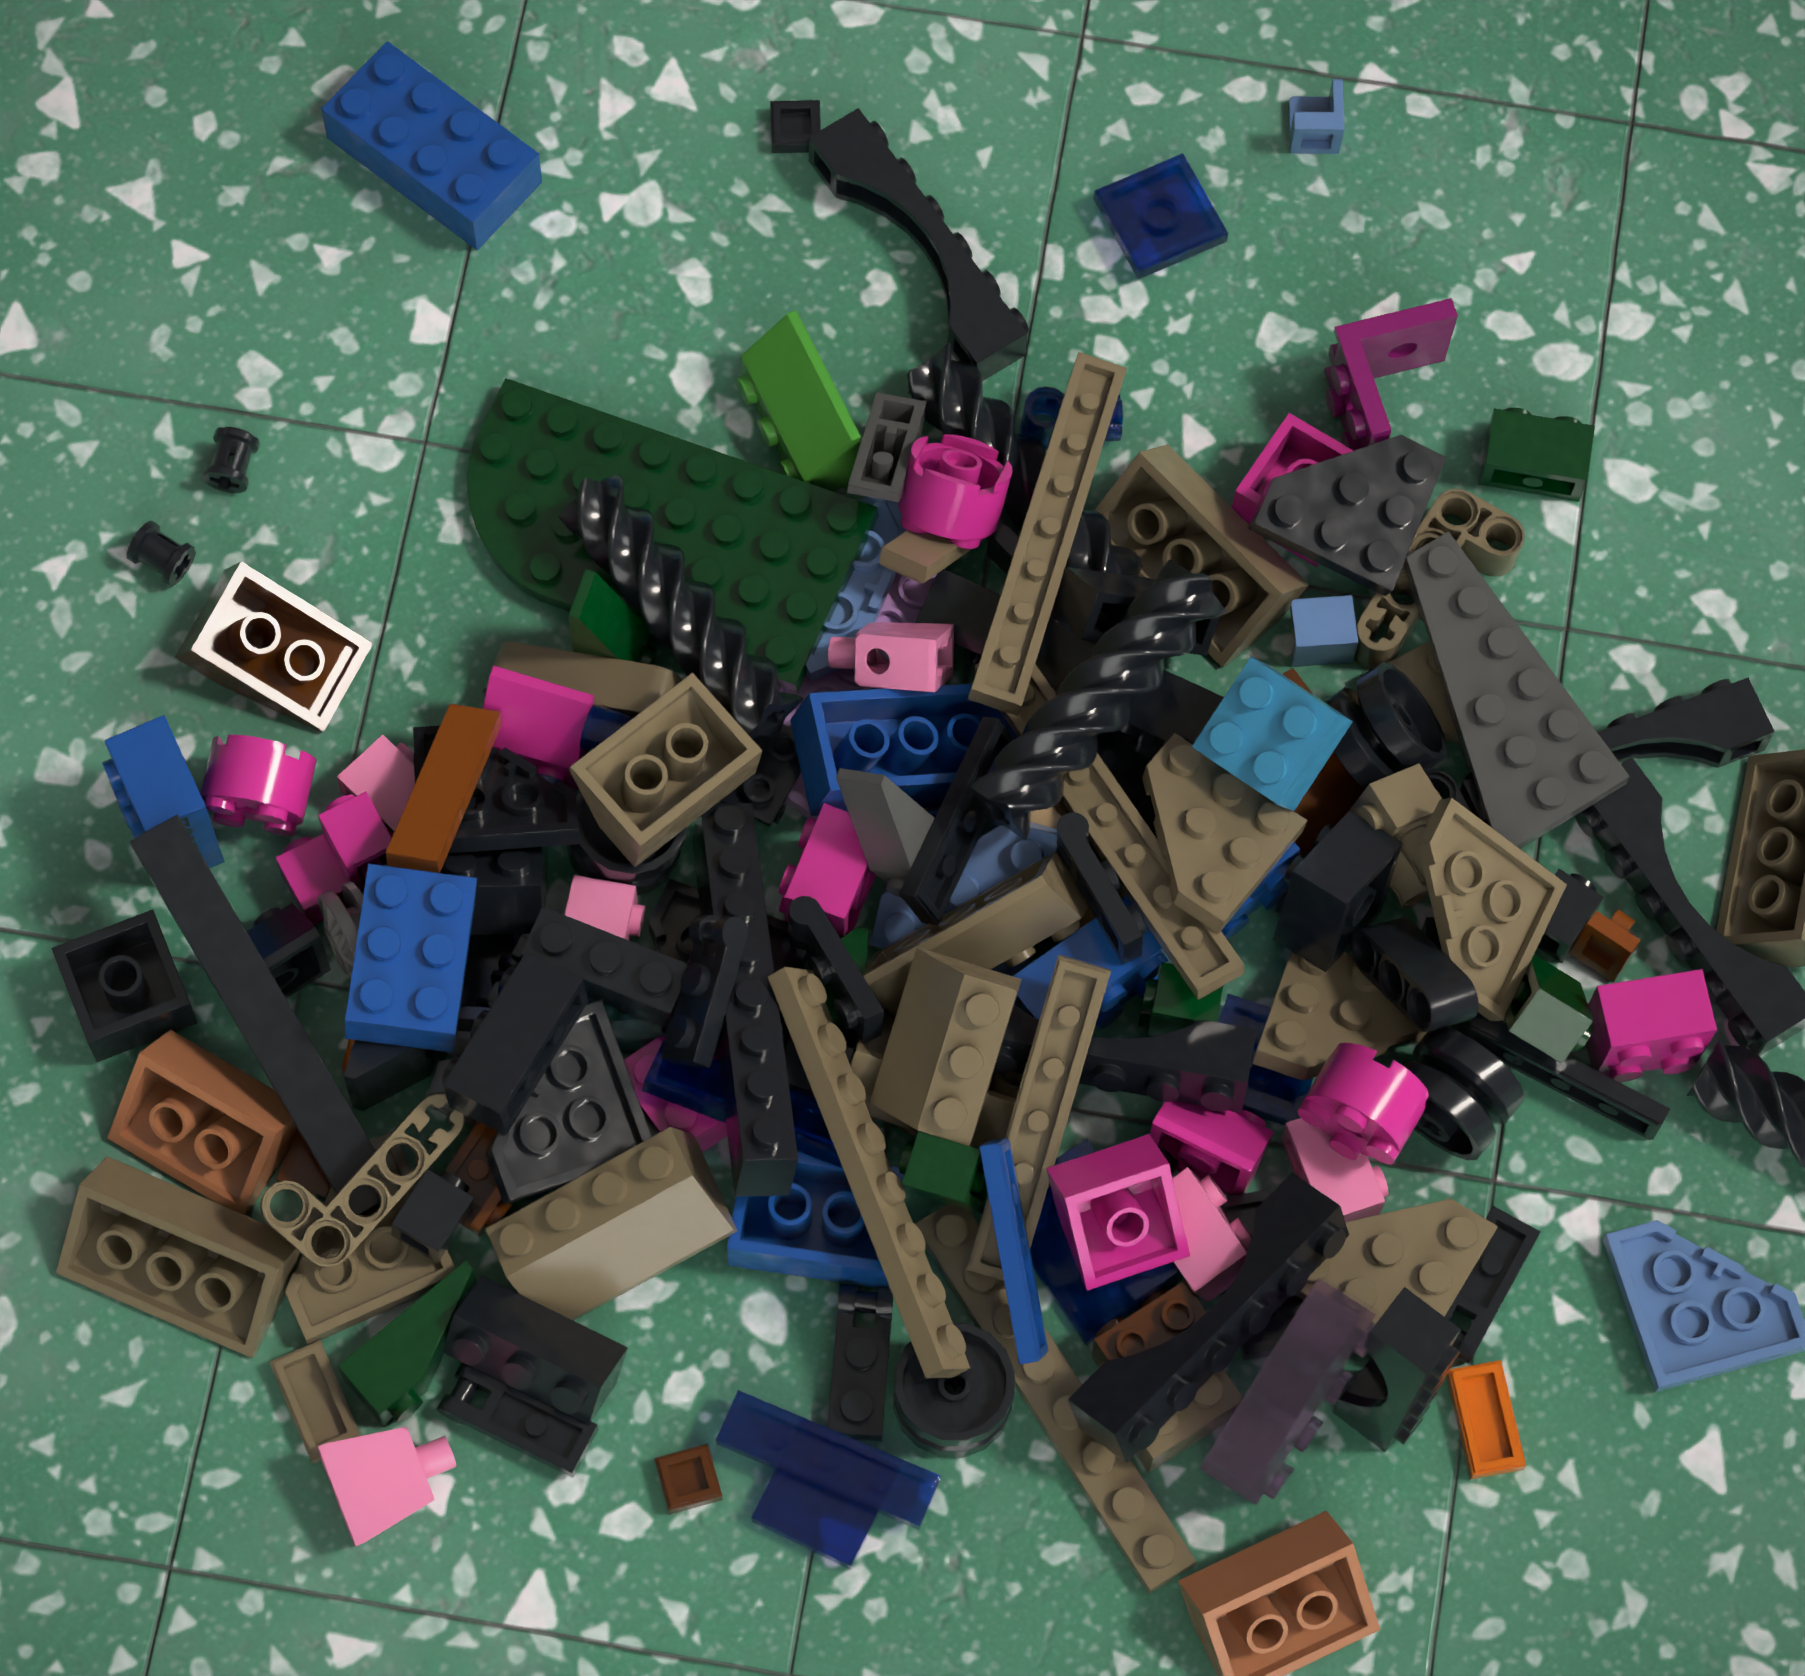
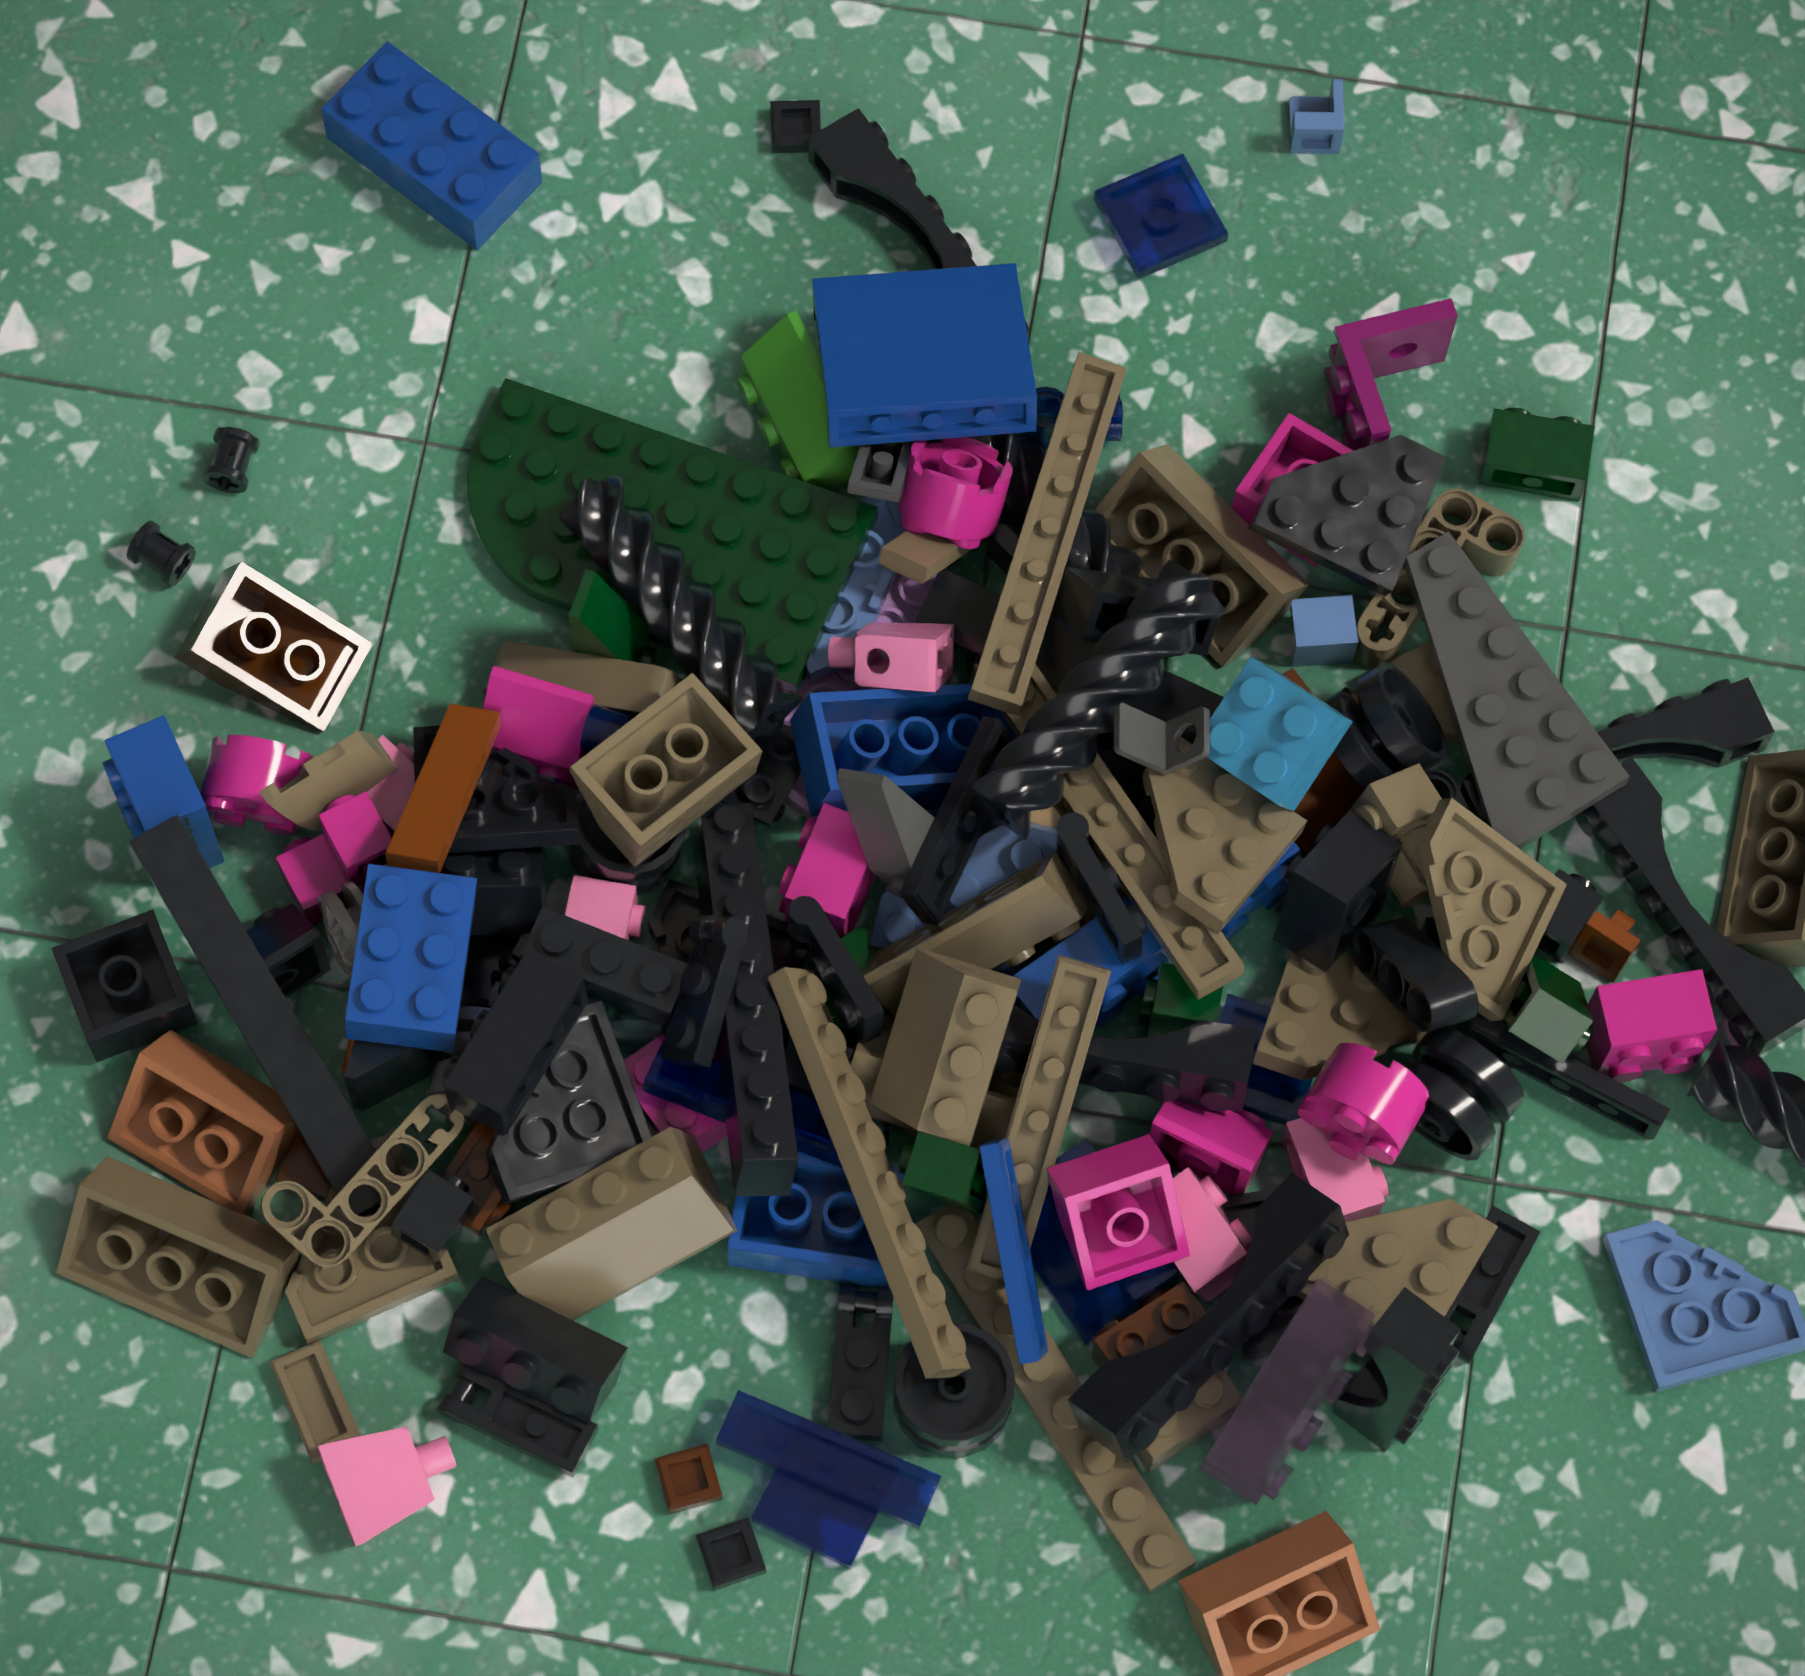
(343, 770): none -> dark tan slope
(402, 1358): dark green slope -> none
(731, 1554): none -> black tile
(924, 355): none -> blue panel
(1156, 741): none -> dark grey bracket
(1485, 1419): orange tile -> none

